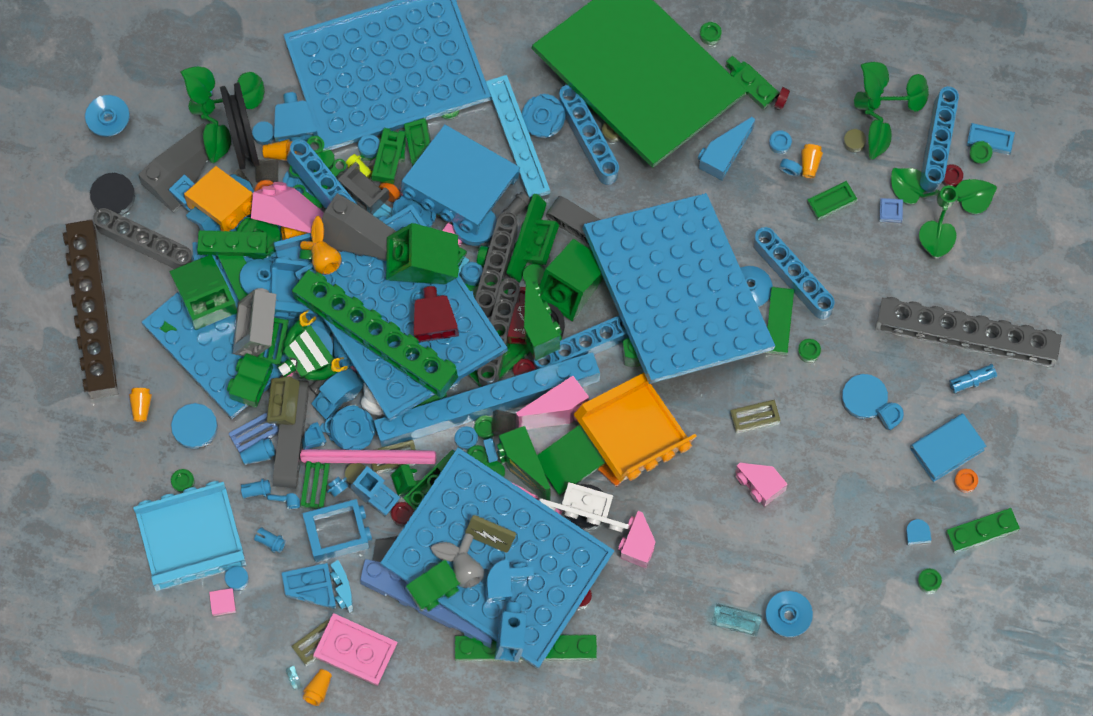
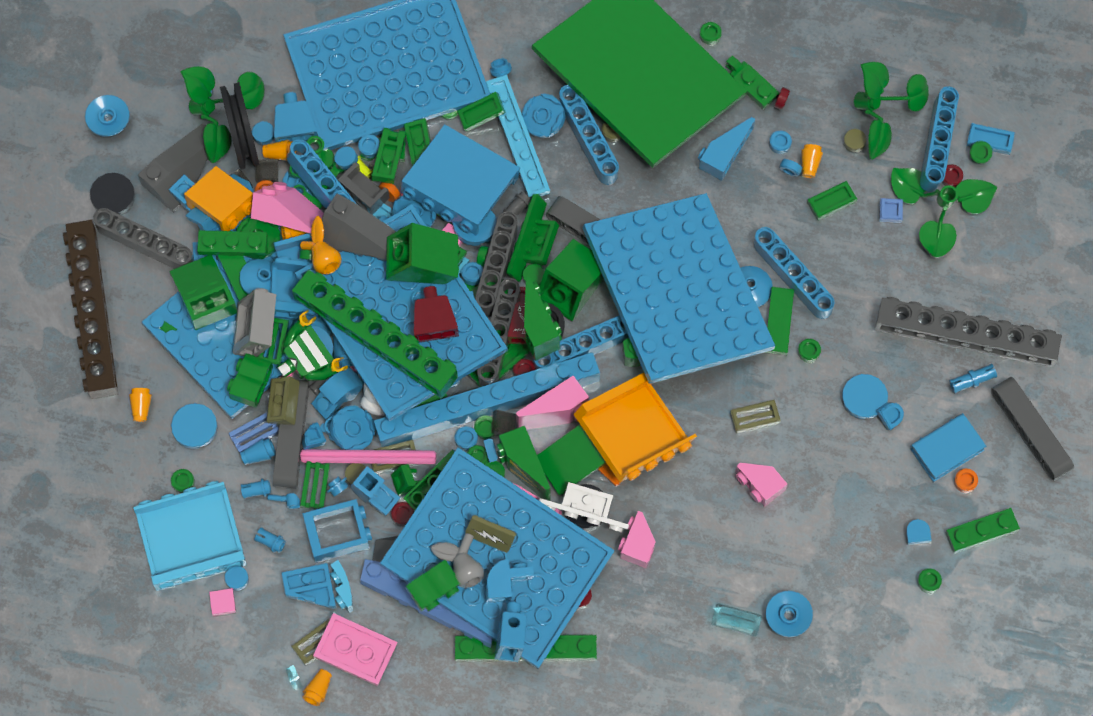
(345, 157): none -> dark azure tile
(481, 111): none -> green tile
(500, 67): none -> dark azure plate
(1032, 428): none -> dark grey beam

